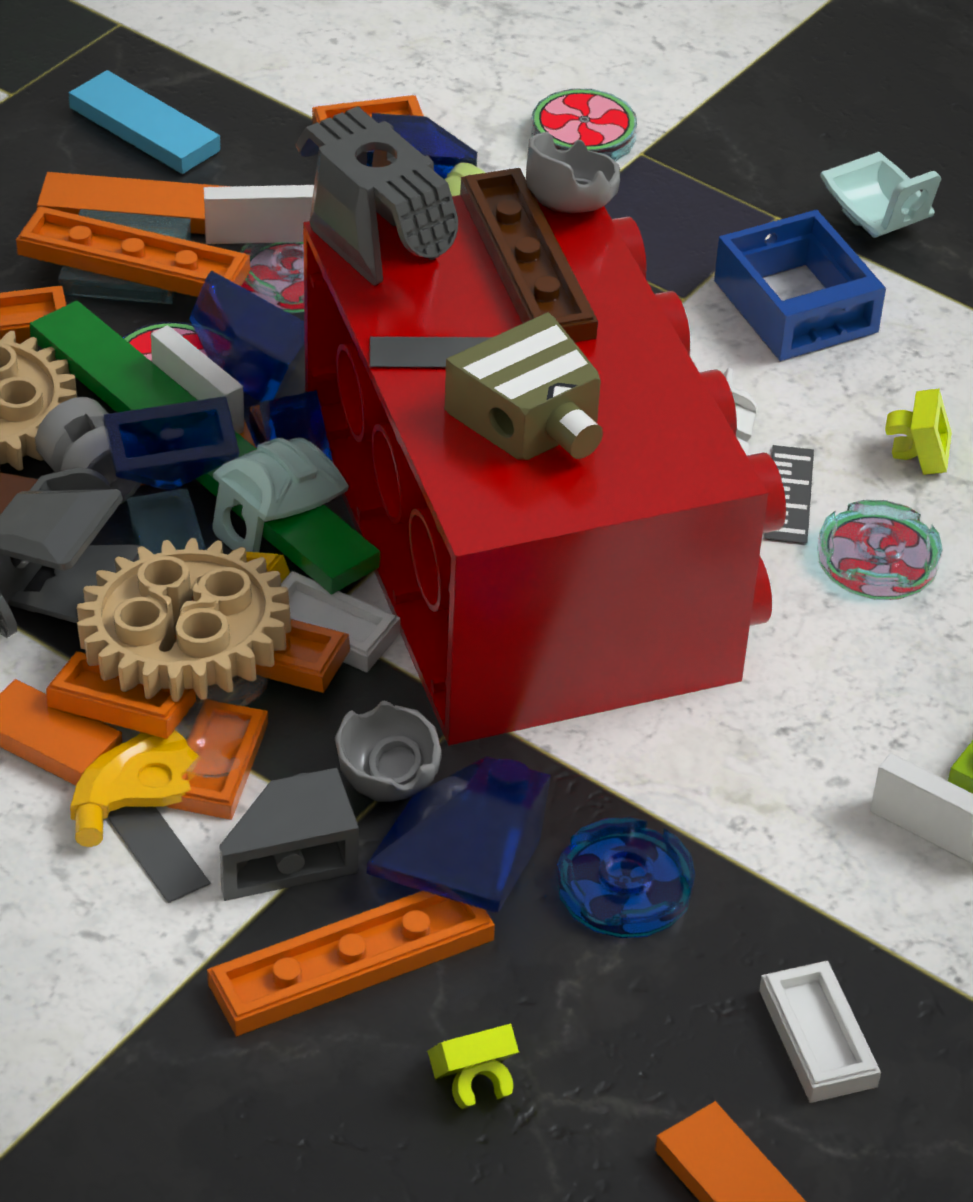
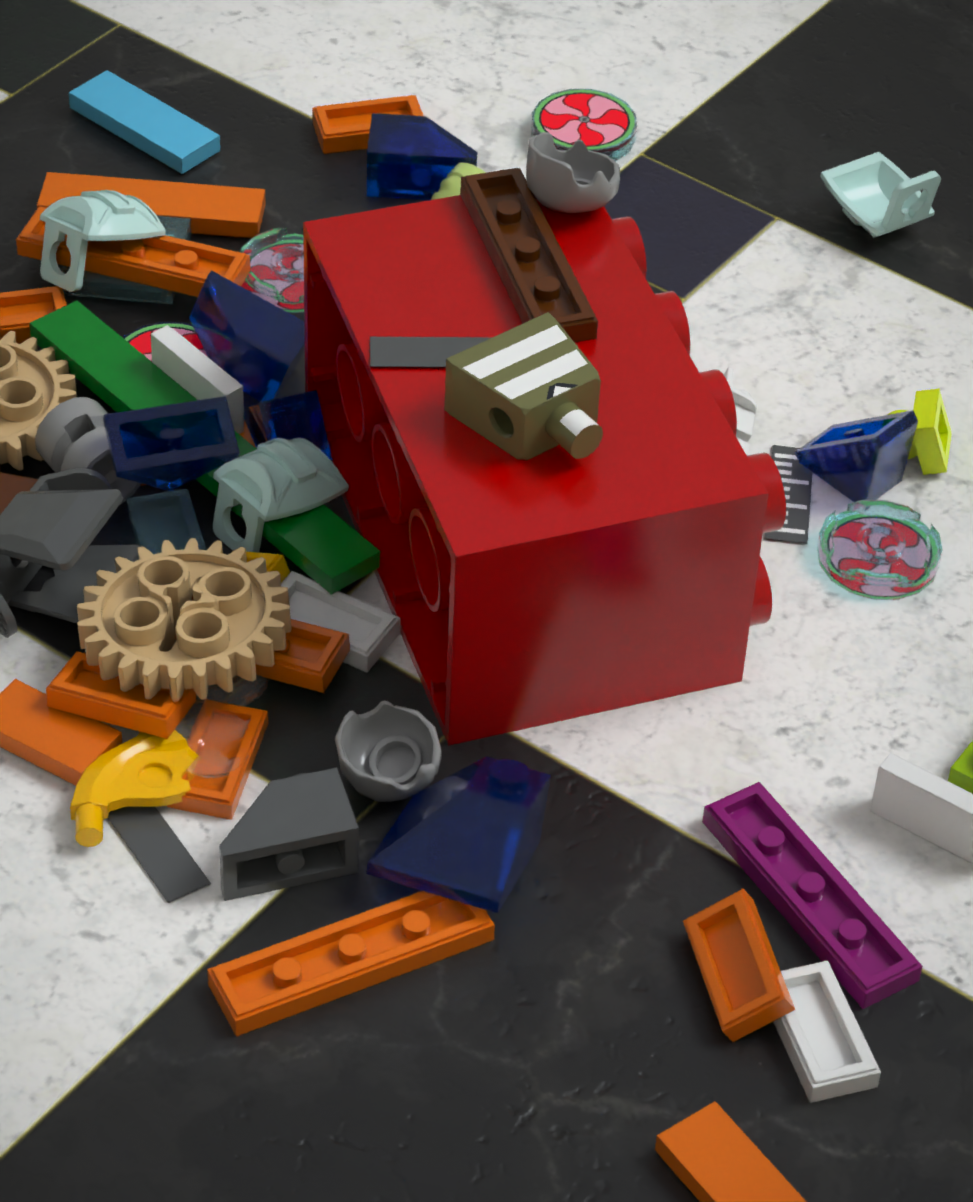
(91, 217): none -> light aqua piece
(256, 213): white tile -> none
(397, 187): dark grey piece -> none
(476, 1055): neon yellow tile -> none
(625, 878): clear blue tile -> none
(738, 965): none -> orange tile
(792, 327): blue window -> none
(812, 895): none -> magenta tile
(862, 455): none -> clear blue slope

